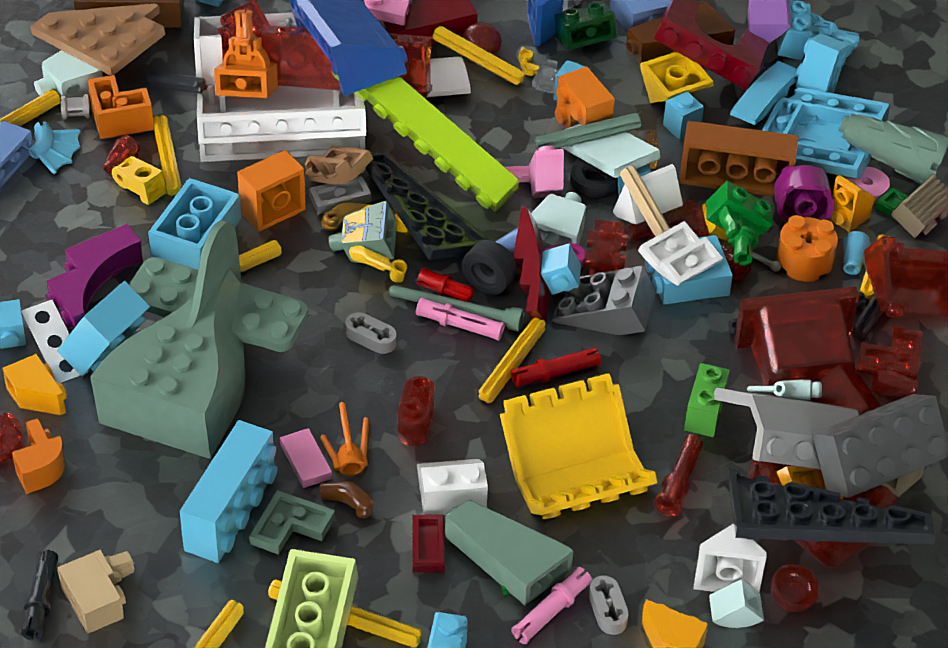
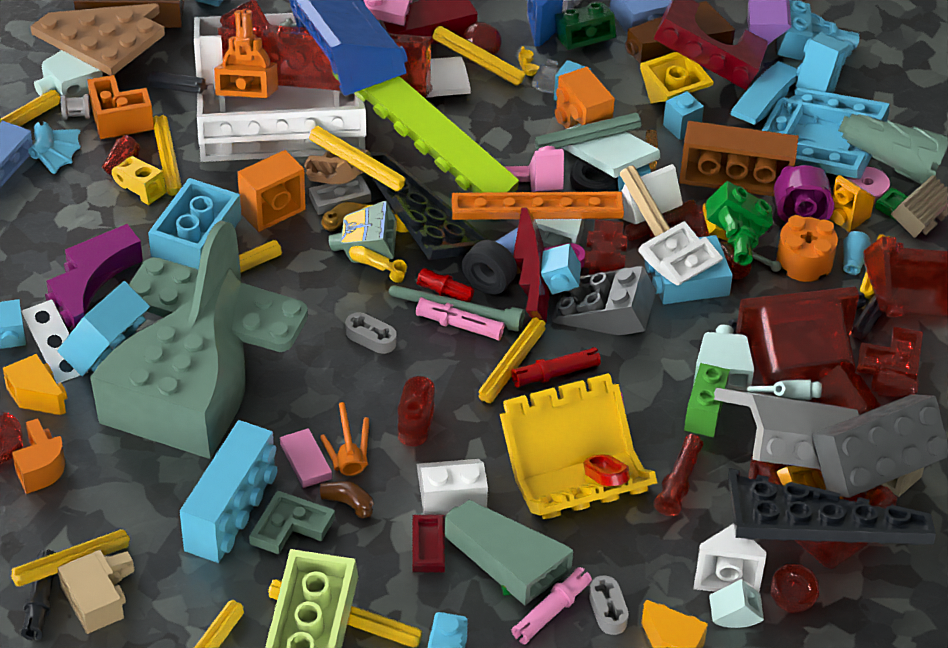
(49, 565): none -> yellow axle
(357, 158): none -> yellow axle
(540, 204): none -> orange tile
(606, 470): none -> red tile
(728, 352): none -> light aqua torso

